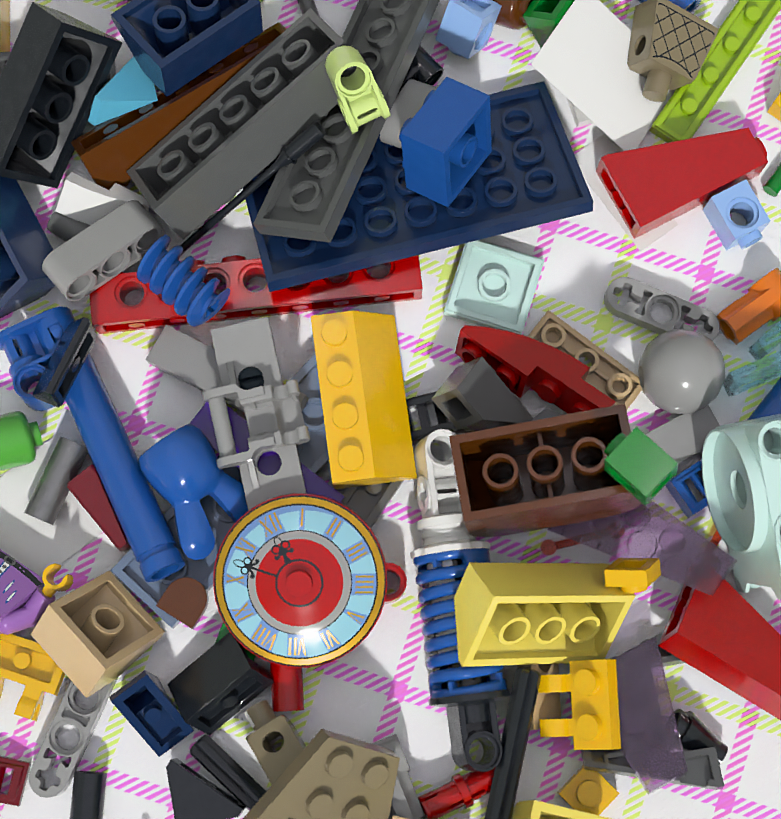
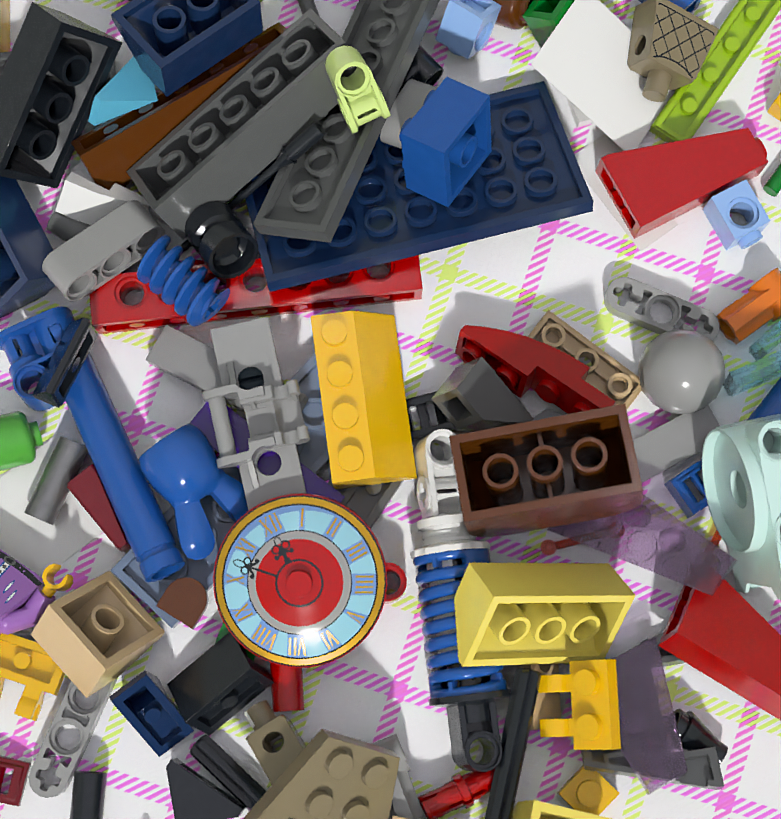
(221, 240): none -> black wheel
(493, 286): light aqua tile -> none
(632, 573): yellow plate -> none
(639, 465): green brick -> none

